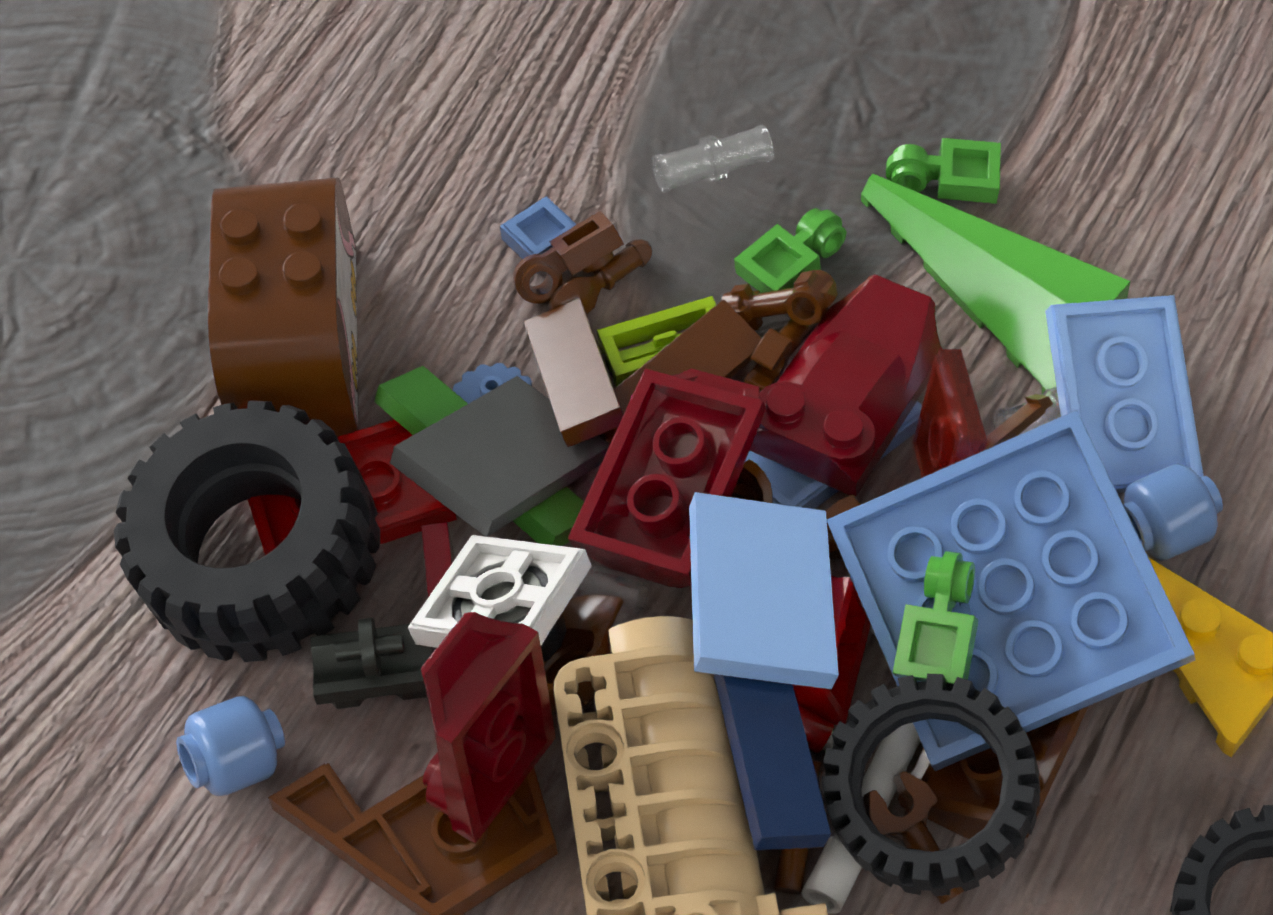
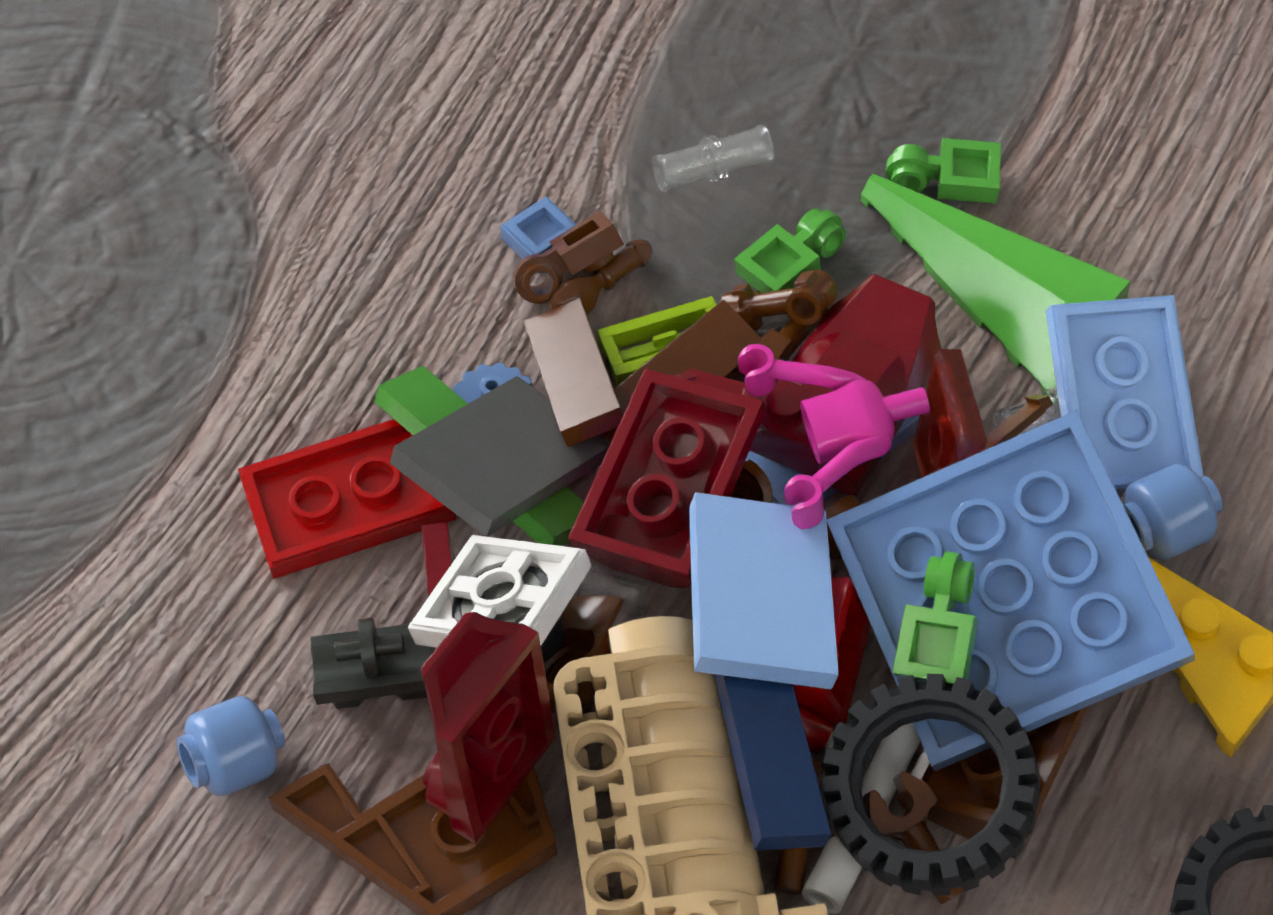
(206, 473): black tyre -> none
(285, 299): reddish brown brick -> none
(842, 425): none -> dark pink piece

